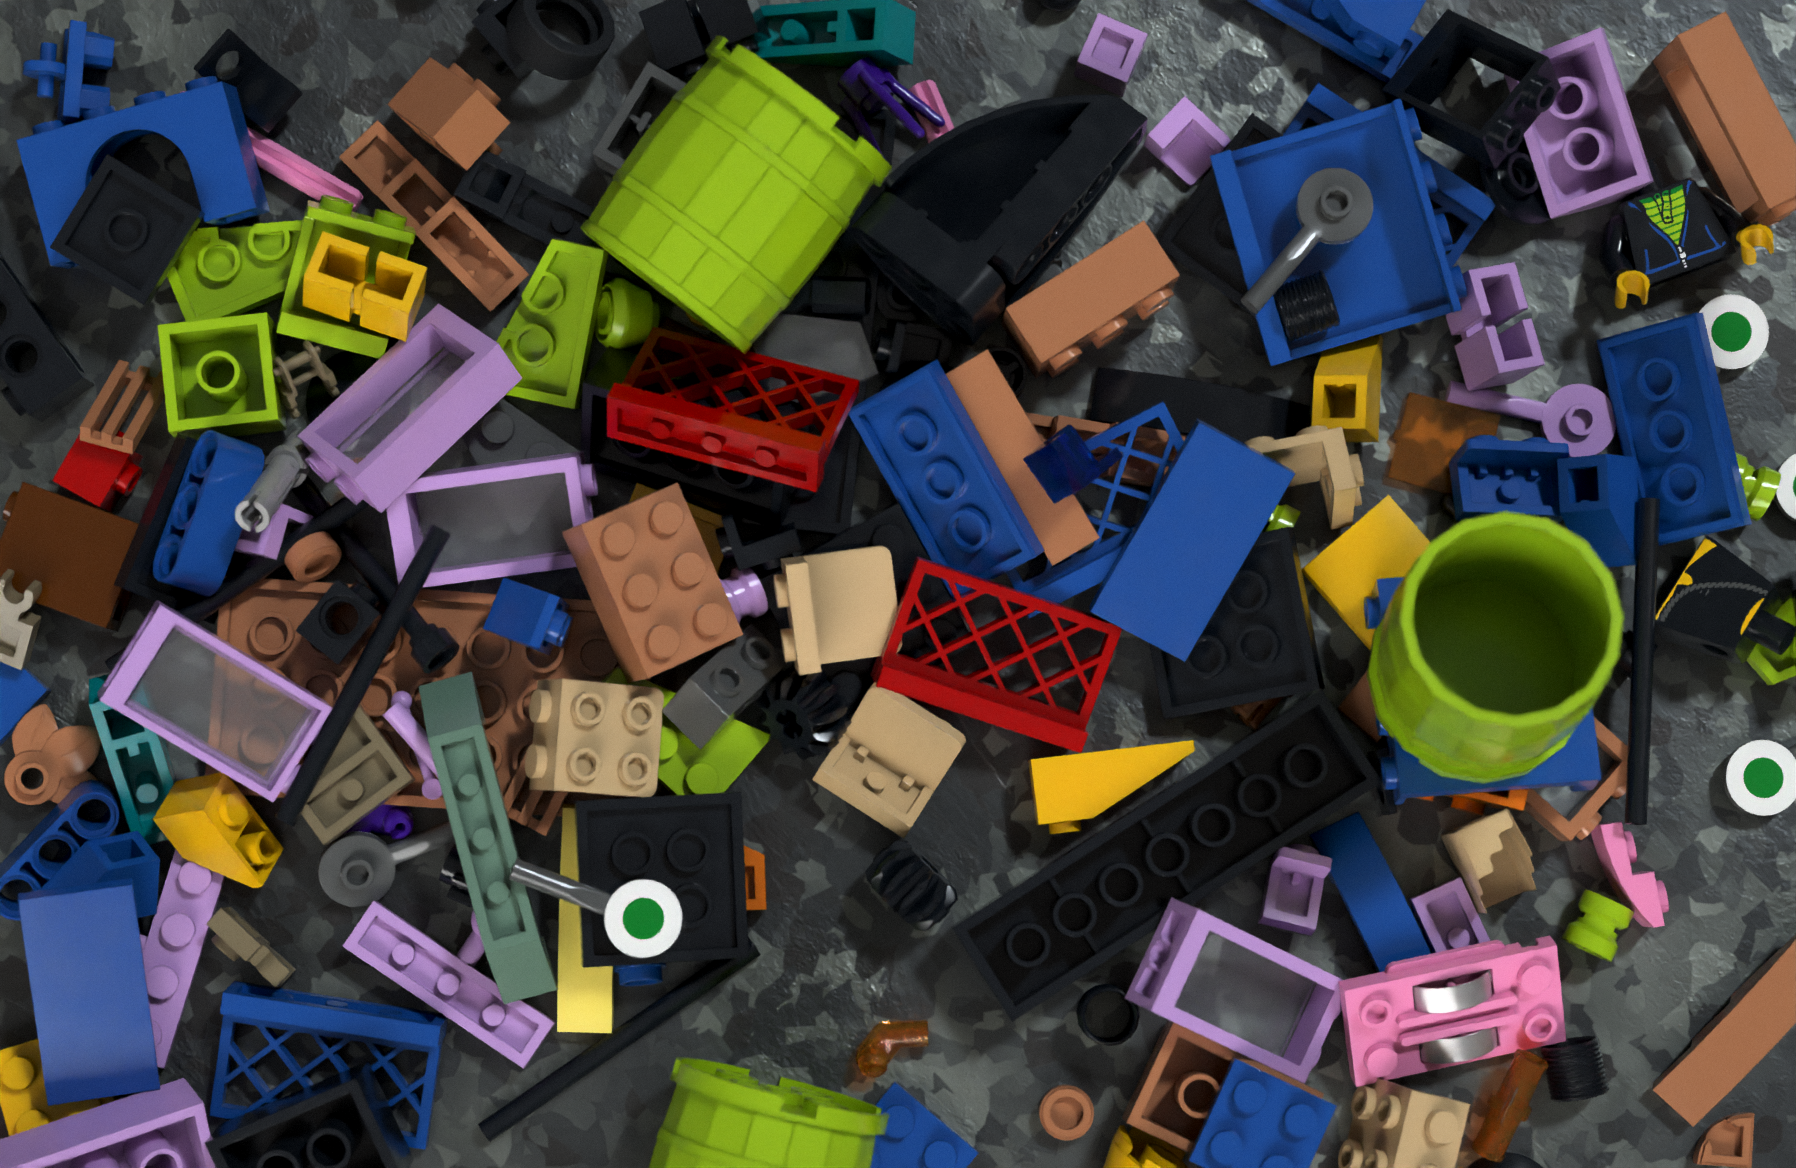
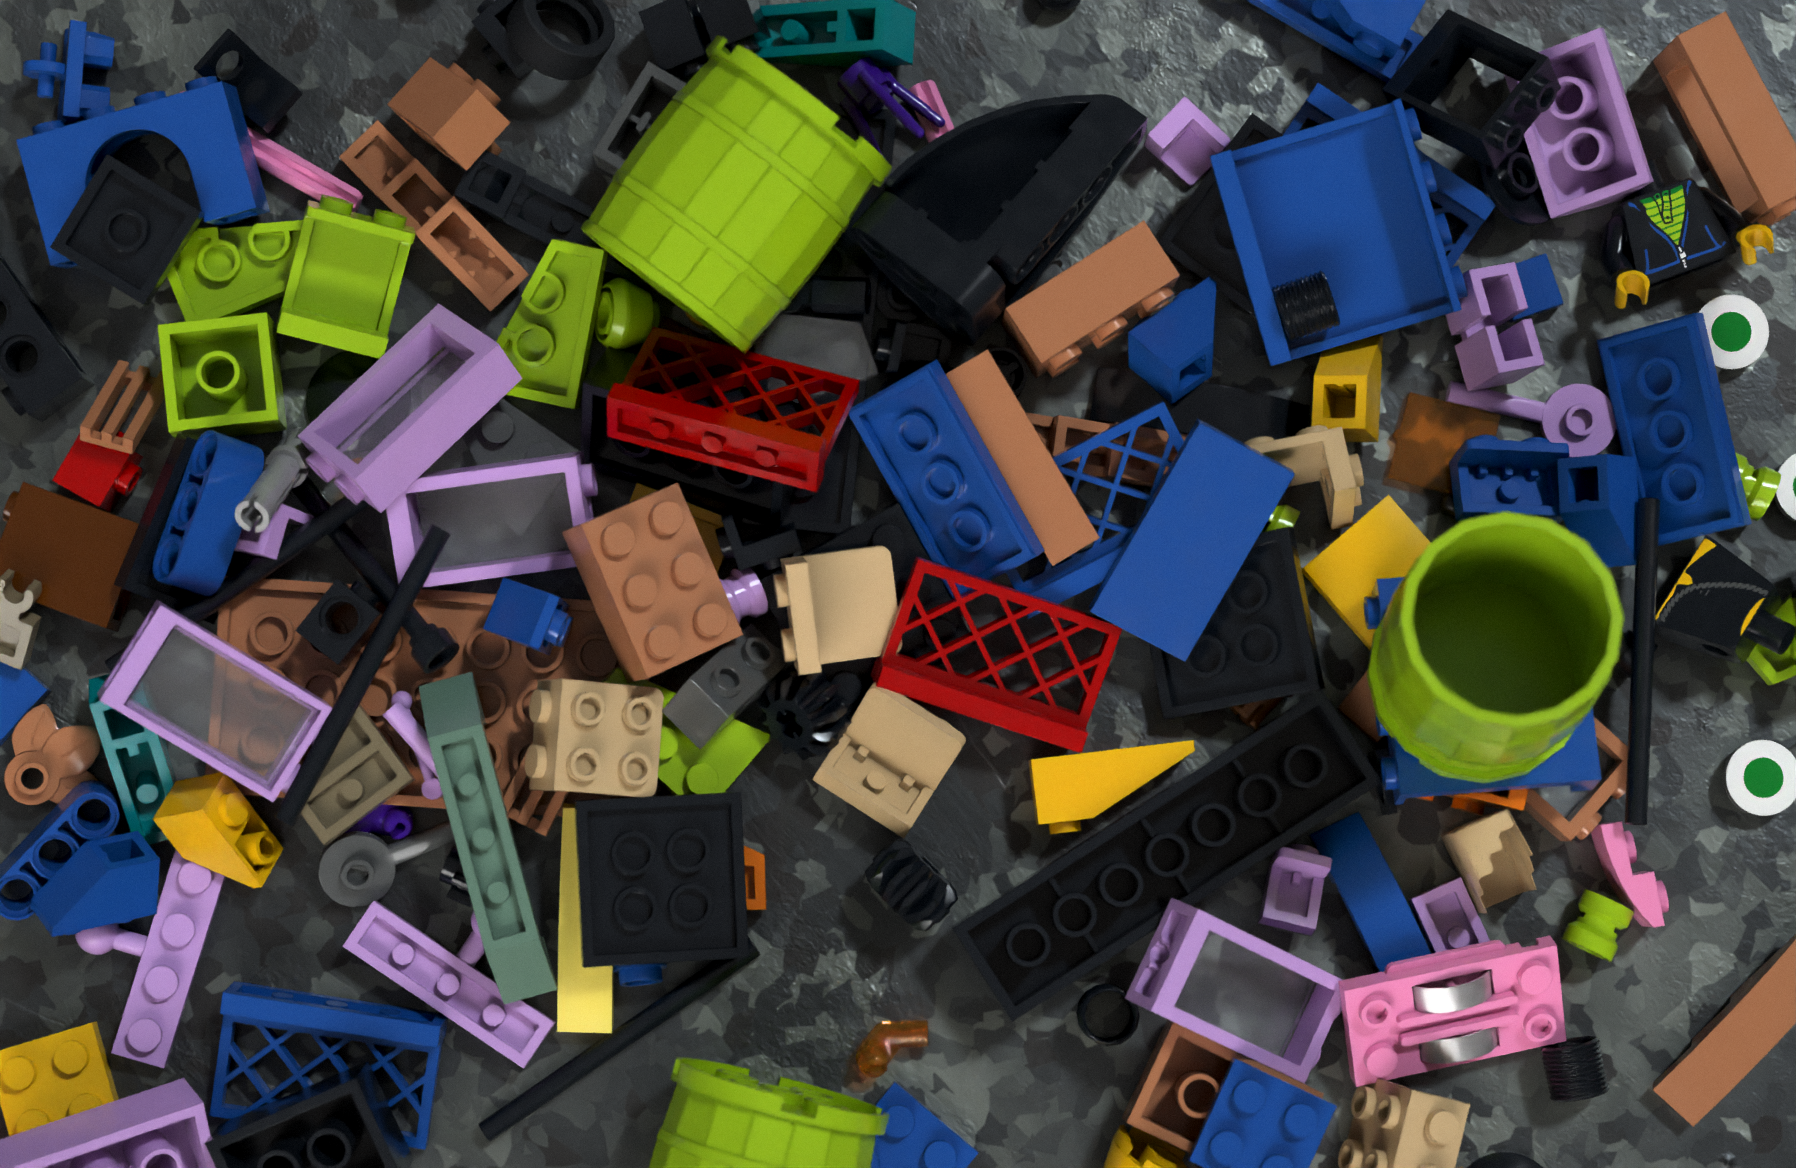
(89, 991): blue tile -> none
(239, 939): dark tan plate -> none
(287, 386): dark tan piece -> none
(313, 557): nougat tile -> none
(339, 288): yellow piece -> none
(638, 916): piece -> none
(1066, 463): clear blue panel -> none
(1066, 1112): nougat tile -> none
(1110, 54): lavender panel -> none
(1177, 343): none -> blue slope
(1331, 209): dark grey piece -> none
(1493, 1136): clear orange pin -> none
(1538, 286): none -> blue tile
(1727, 1142): nougat tile -> none

